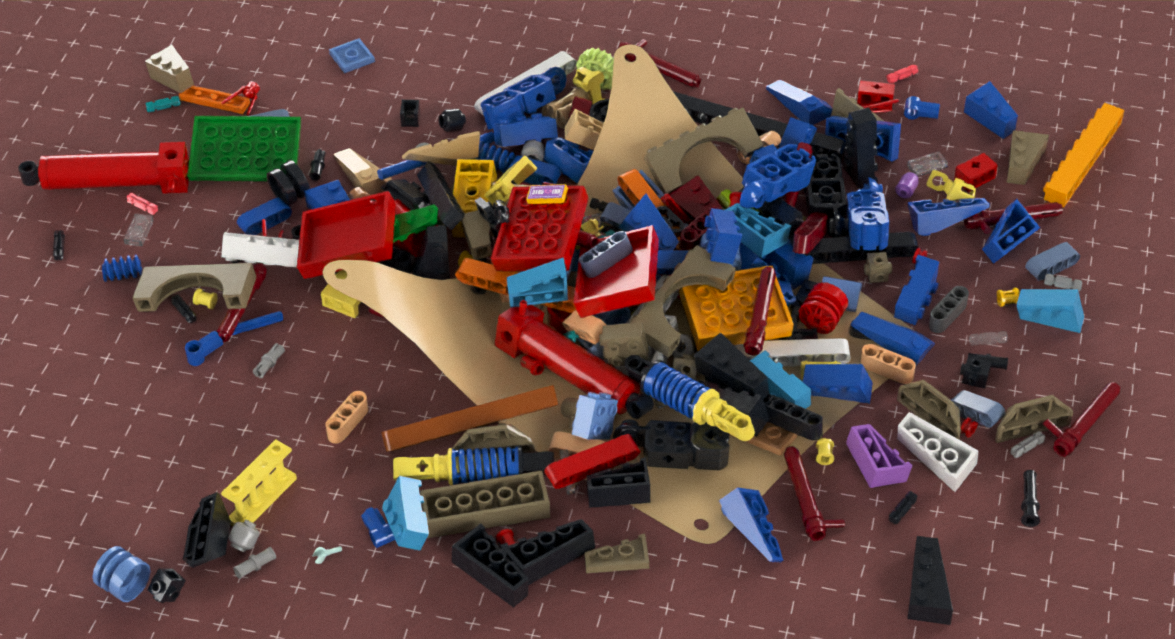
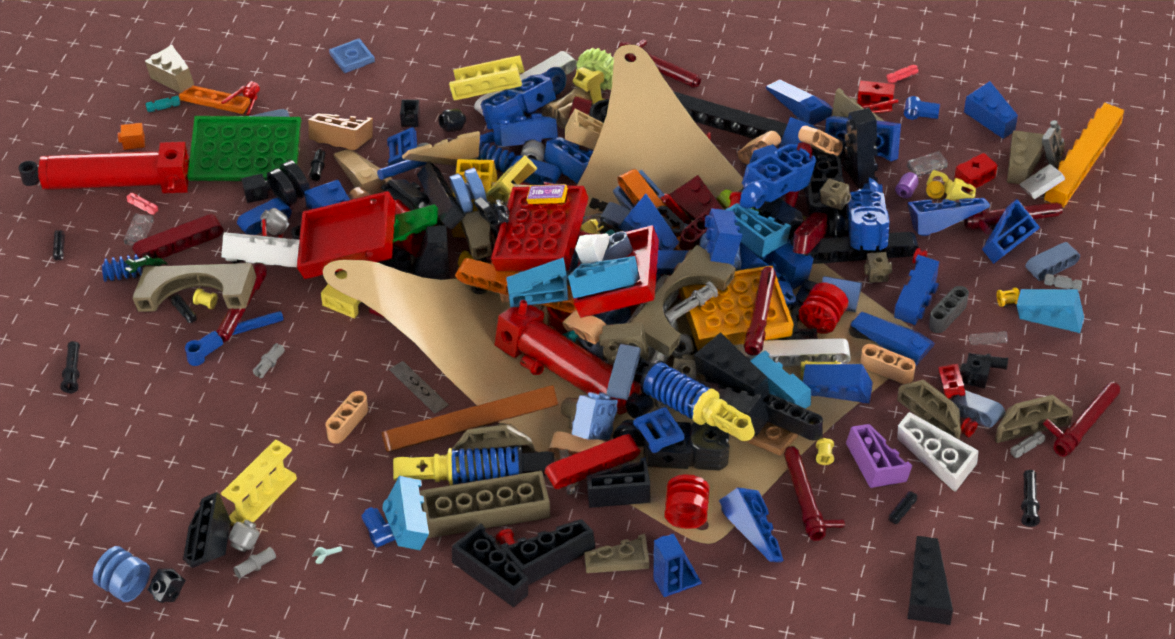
(71, 374): none -> black pin
(132, 136): none -> orange brick
(146, 260): none -> dark green piece
(179, 238): none -> dark red beam
(255, 188): none -> black brick
(275, 221): none -> light grey head
(340, 132): none -> medium nougat wedge
(405, 140): none -> blue plate
(418, 387): none -> flat silver sticker
(467, 191): none -> medium blue wheel
(487, 78): none -> light yellow fence
(592, 247): none -> white arch
(603, 276): none -> dark azure wedge
(623, 371): none -> sand blue beam
(664, 426): none -> blue plate
(672, 567): none -> blue wedge
(687, 501): none -> red wheel
(697, 298): none -> light grey pin
(732, 129): dark tan arch -> none
(820, 140): none -> light nougat beam
(835, 194): none -> dark tan brick
(935, 189): none -> yellow plate
(951, 381): none -> red plate
(1042, 181): none -> light grey plate
(1053, 144): none -> dark grey plate

